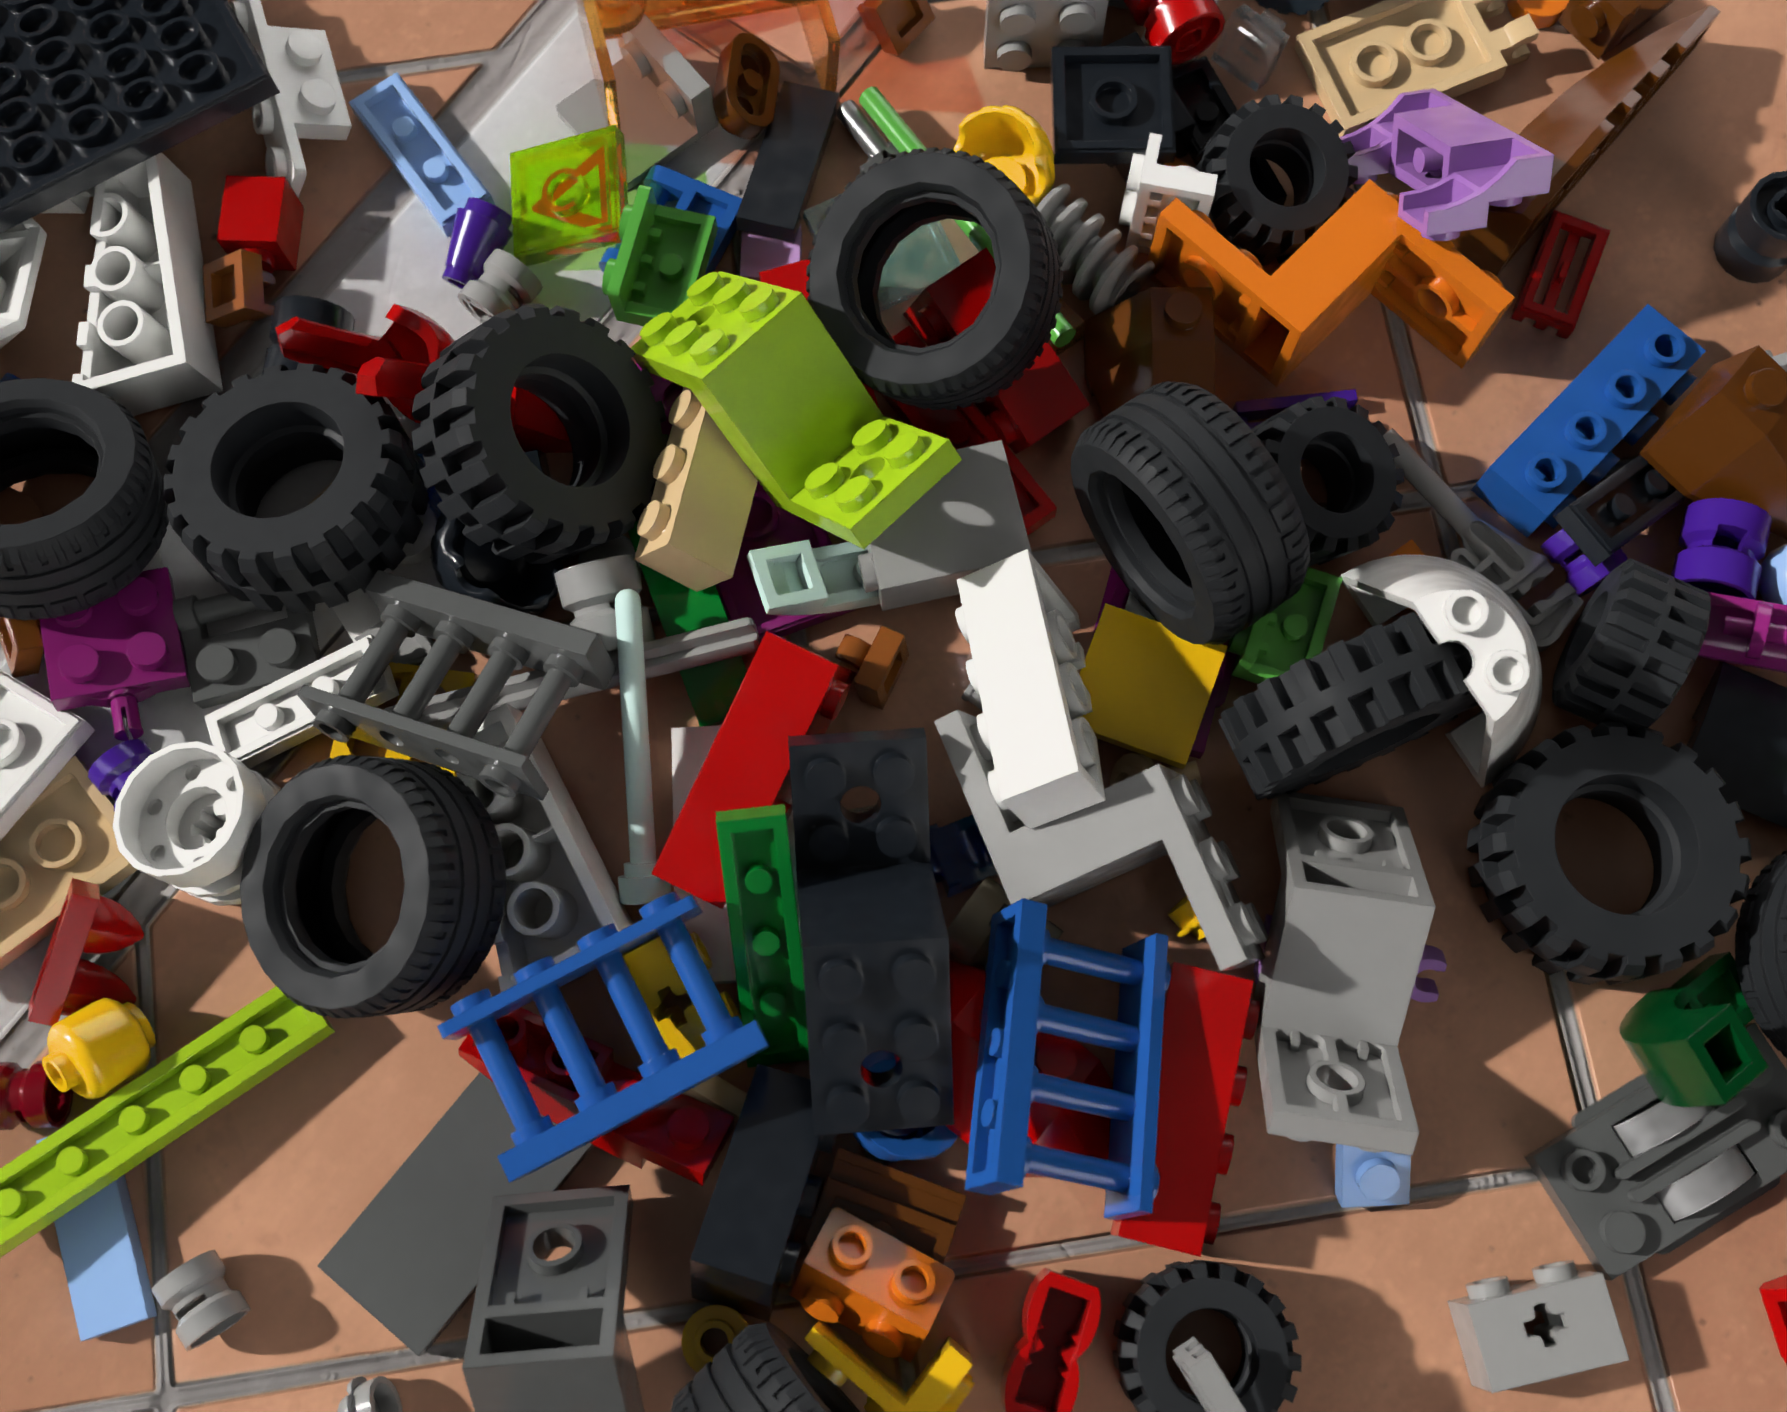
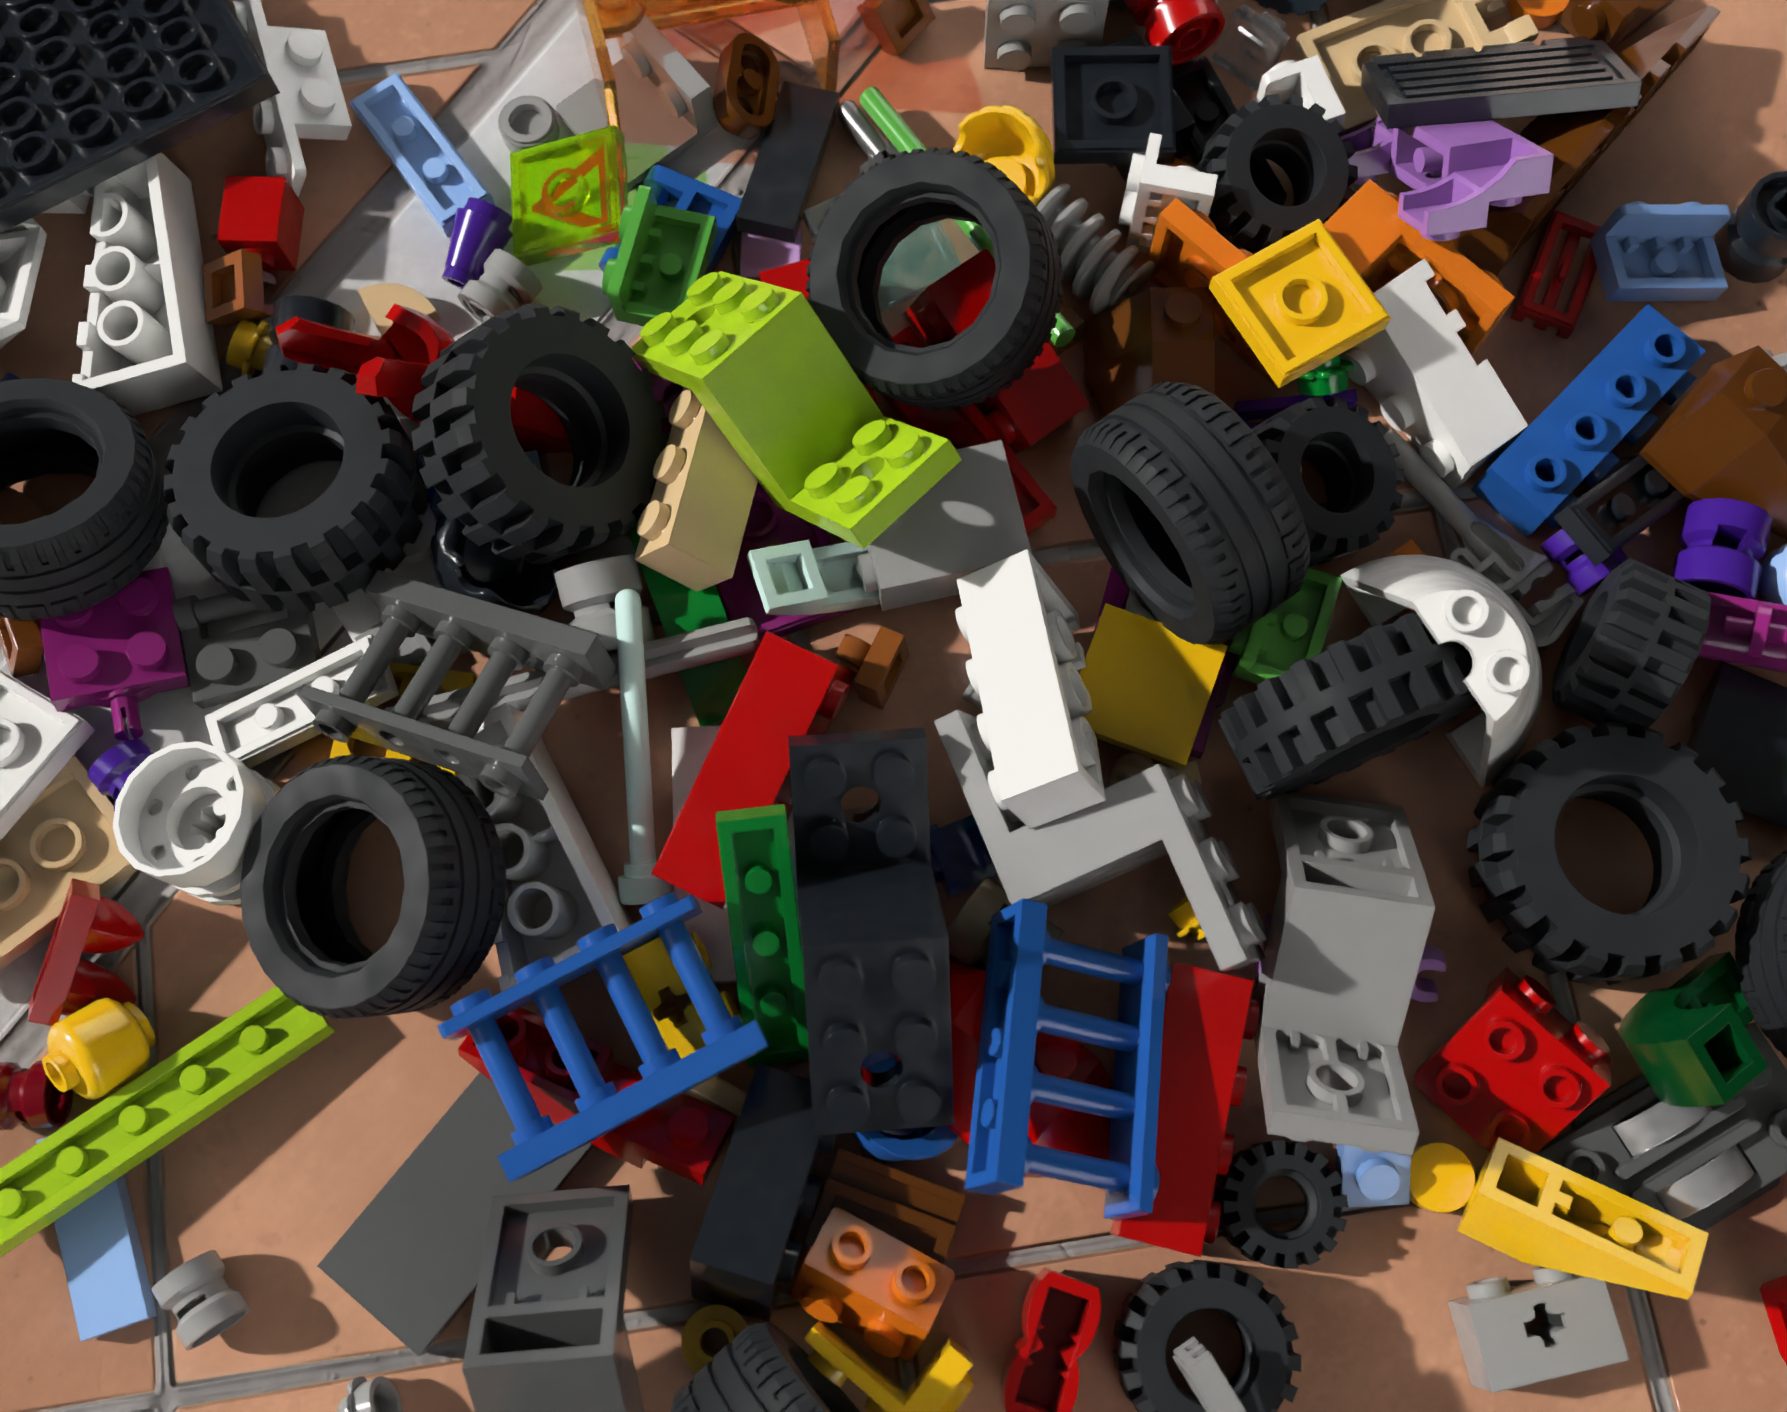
(249, 347): none -> yellow plate
(382, 296): none -> tan tile
(527, 123): none -> light grey tile
(1299, 303): none -> yellow tile
(1306, 80): none -> white bracket
(1322, 1204): none -> black tyre
(1326, 379): none -> green plate
(1432, 384): none -> white wedge
(1440, 1178): none -> yellow tile
(1498, 82): none -> black hinge
(1516, 1067): none -> red bracket
(1578, 1225): none -> yellow slope
(1661, 252): none -> medium blue bracket

